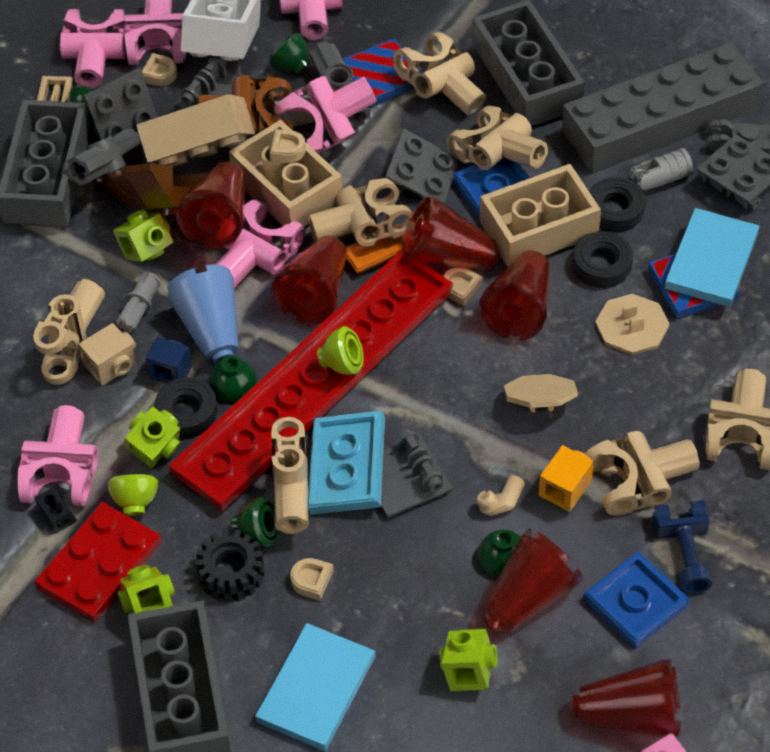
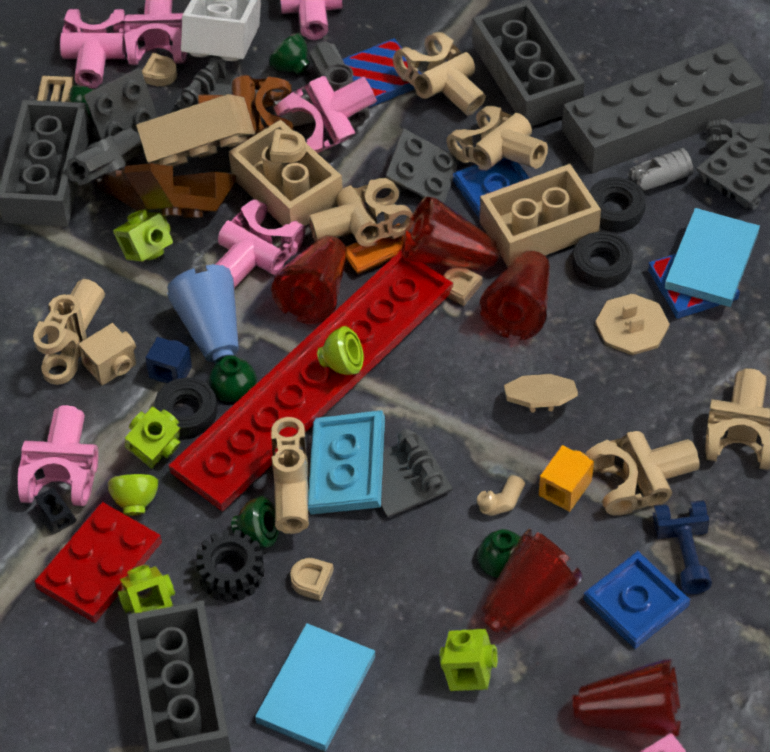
(138, 301): light grey axle -> none
(214, 207): clear red cone -> none

